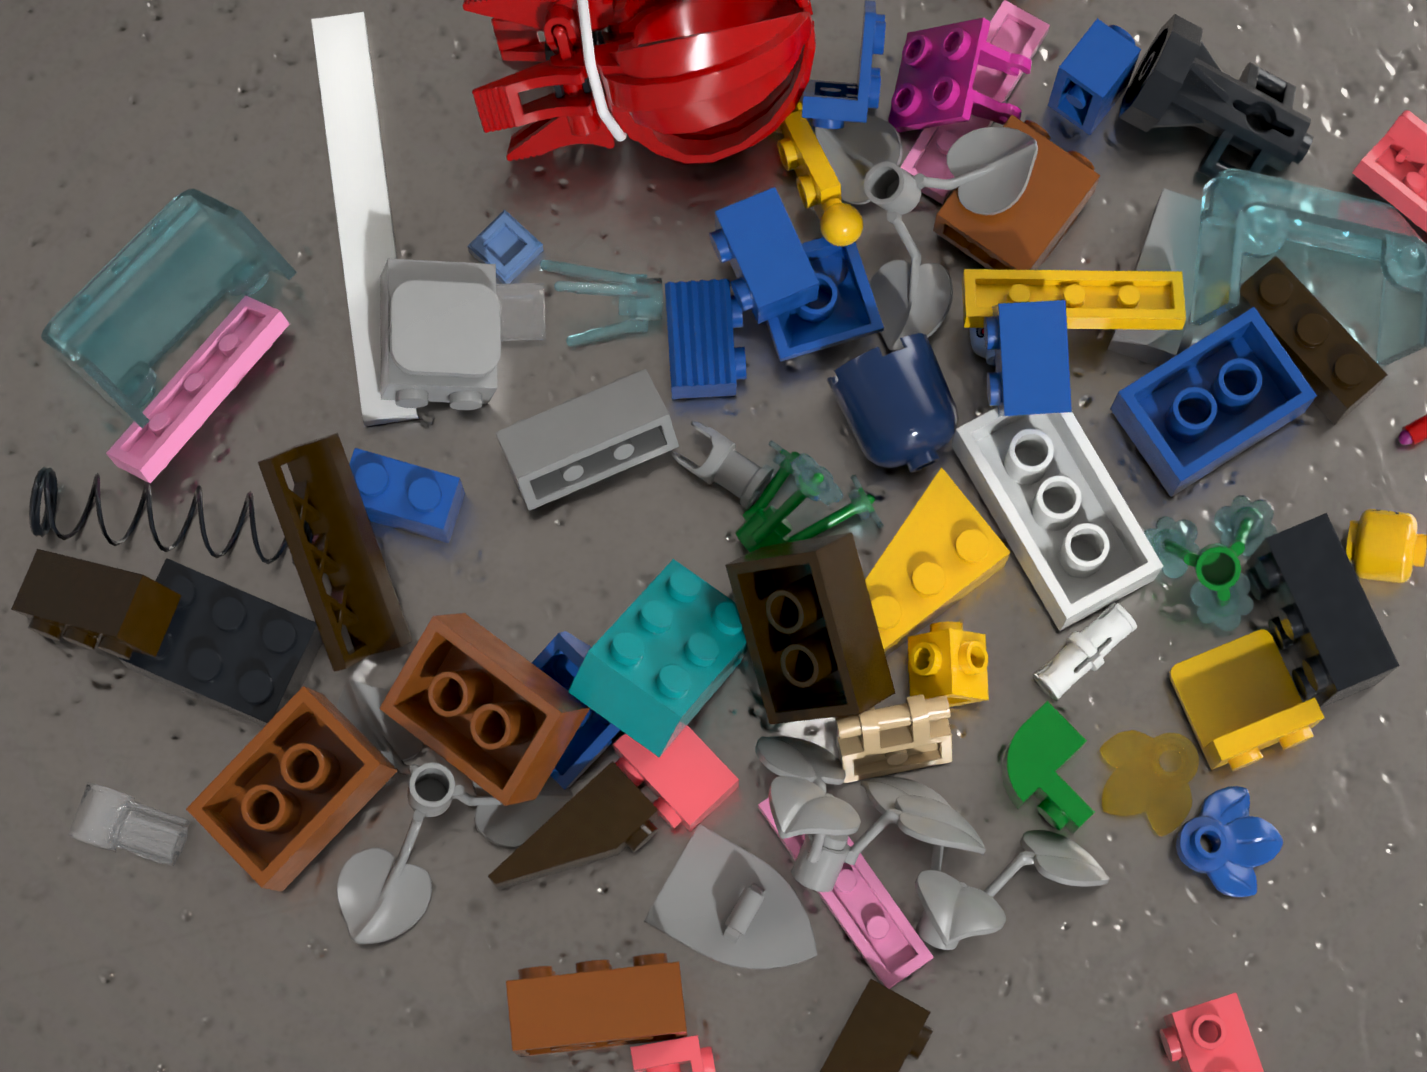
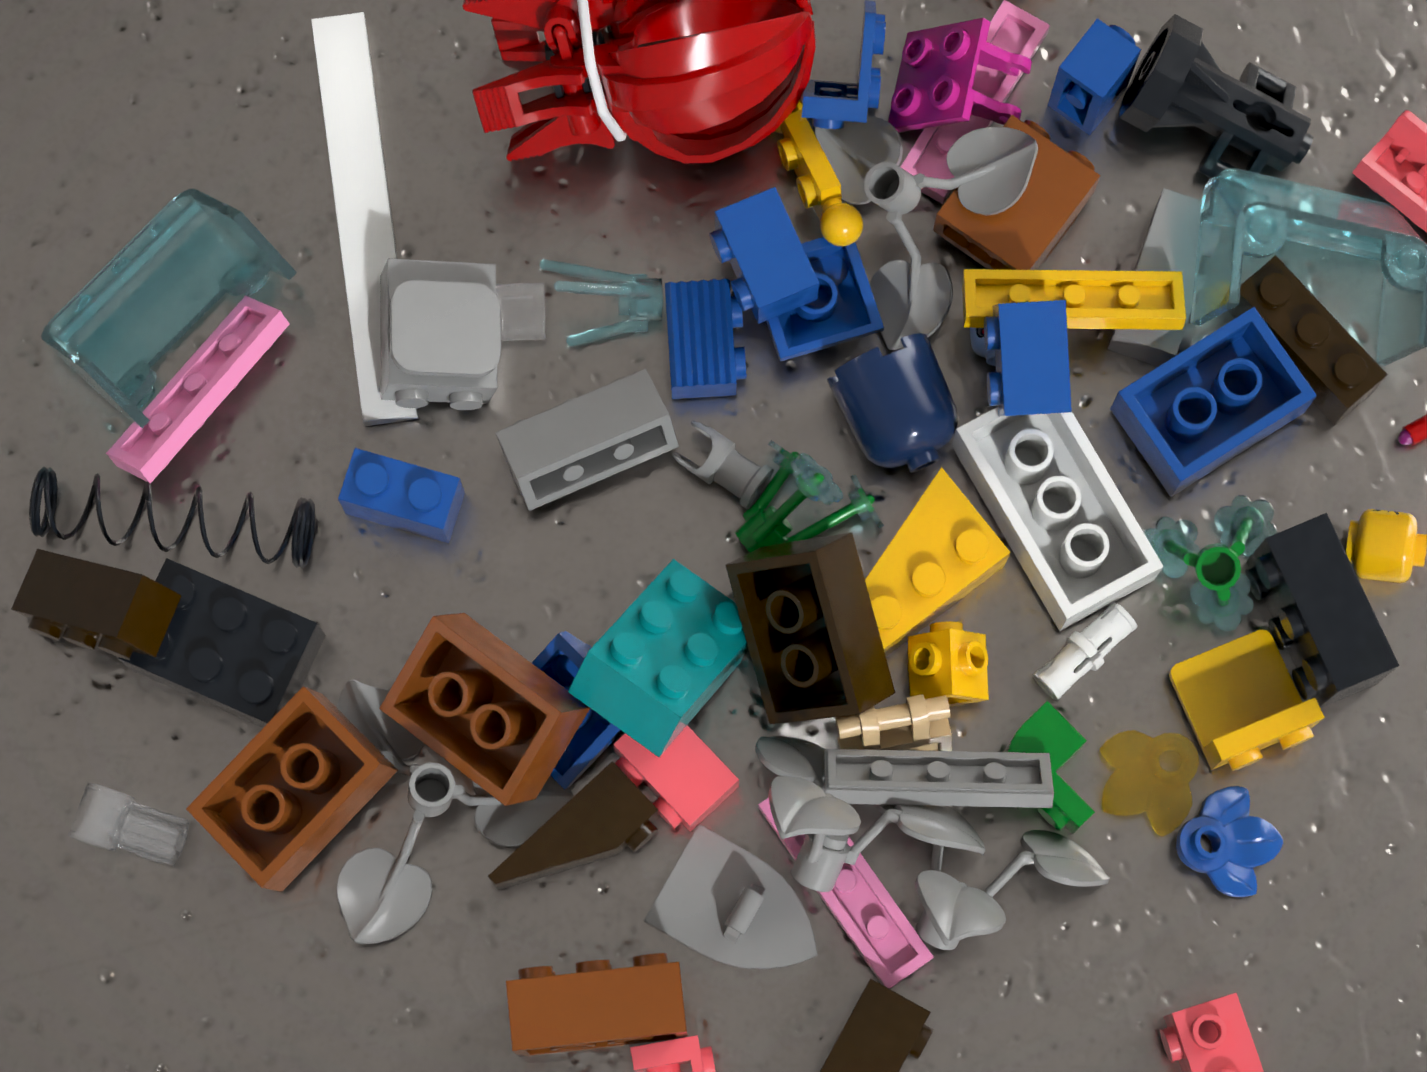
(340, 547): dark brown fence -> none
(507, 246): medium blue tile -> none
(939, 778): none -> light grey tile

